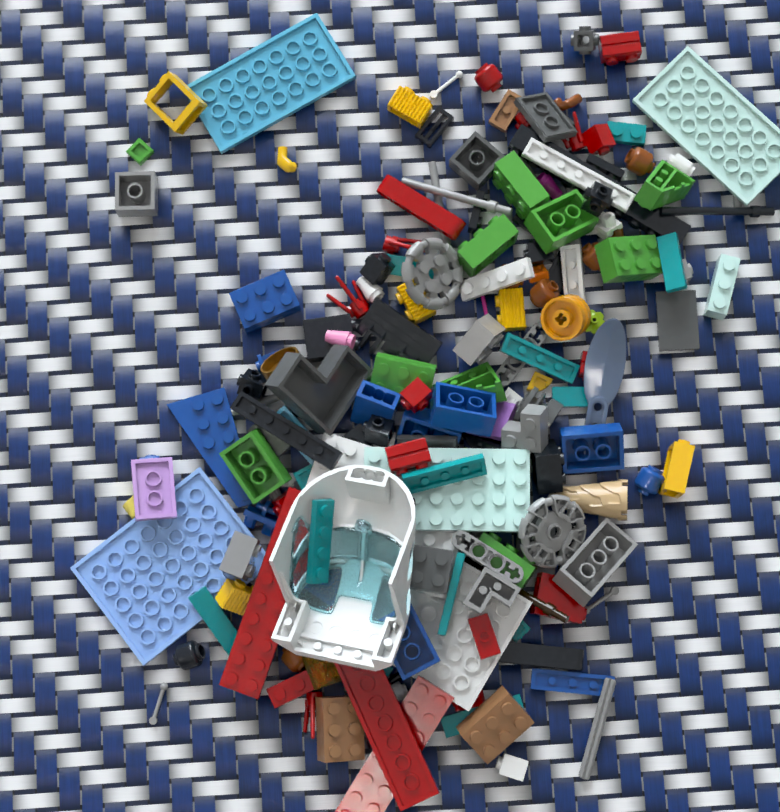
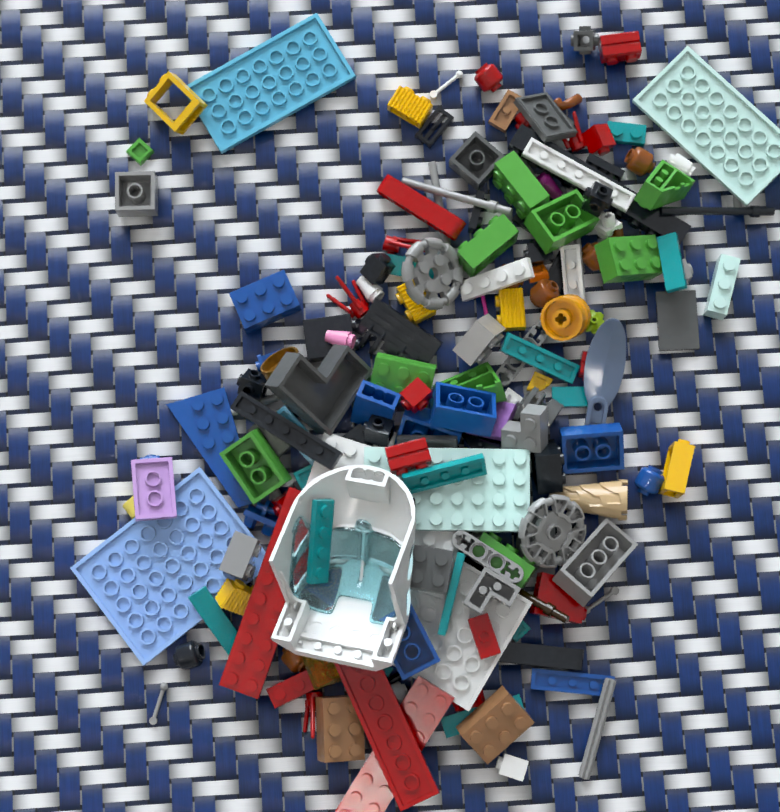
(283, 162): yellow arm -> none

